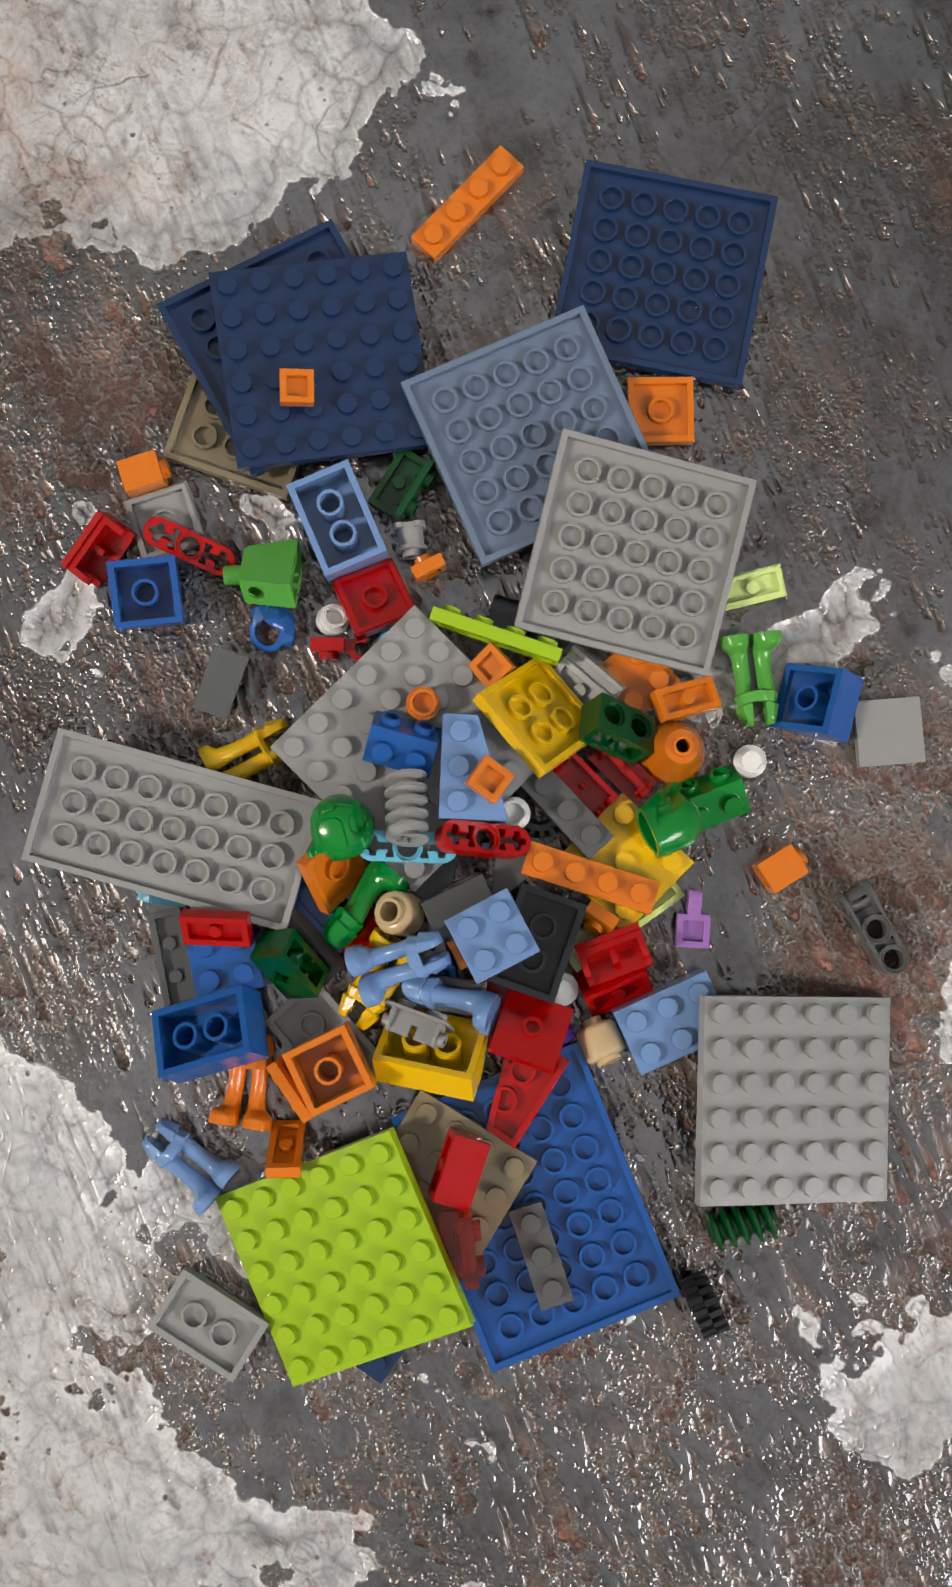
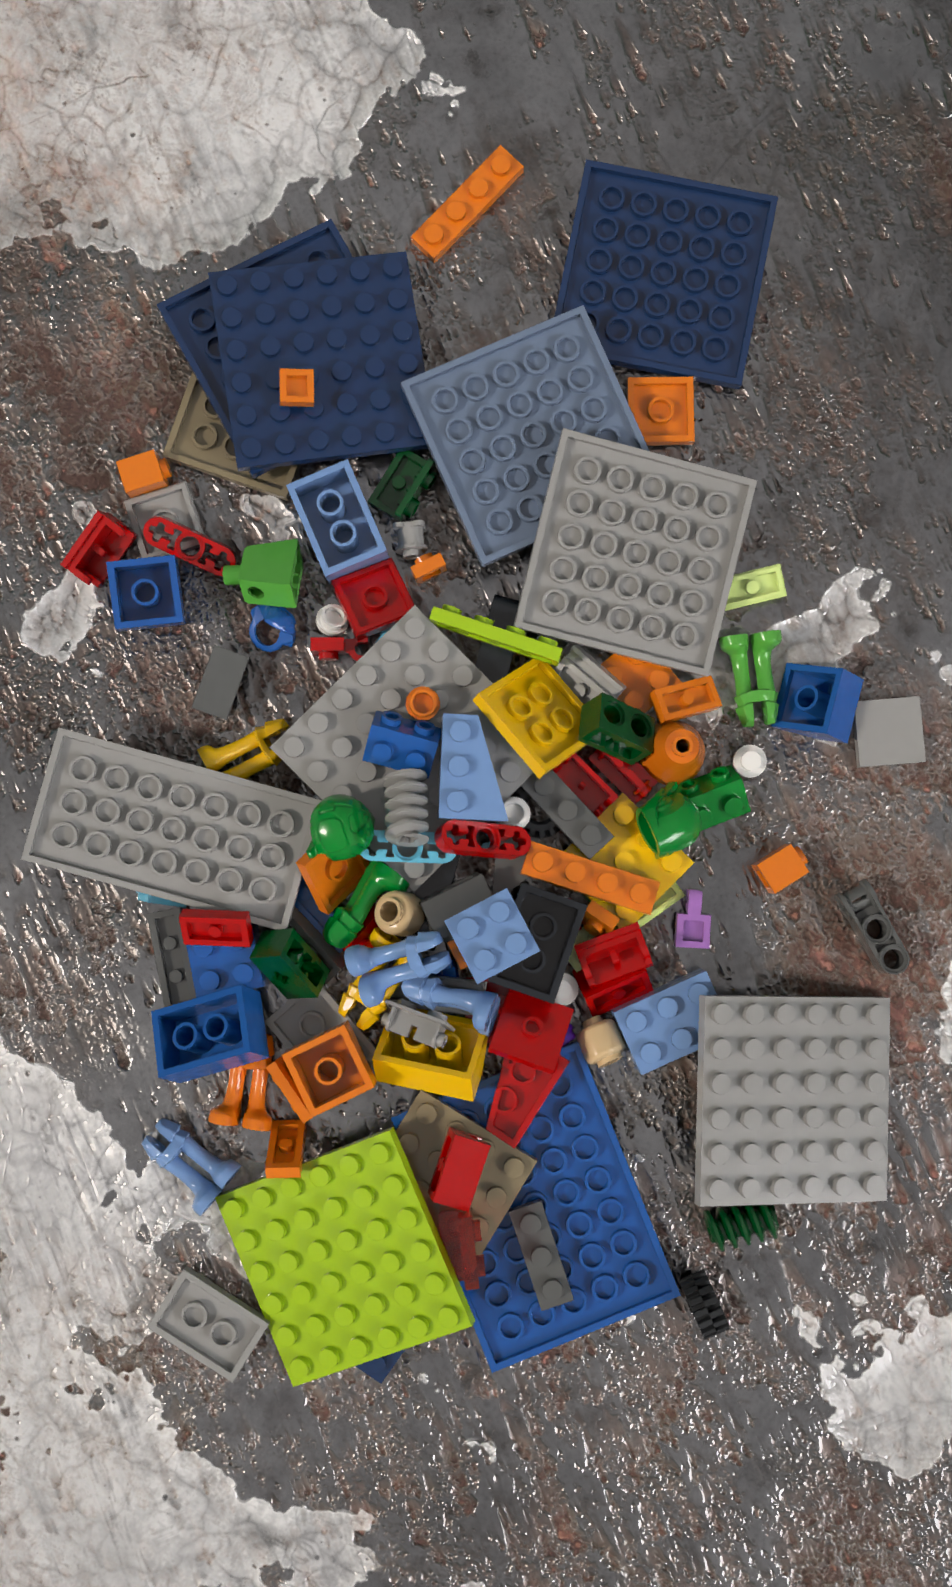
(489, 779): orange plate -> none
(491, 665): orange plate -> none

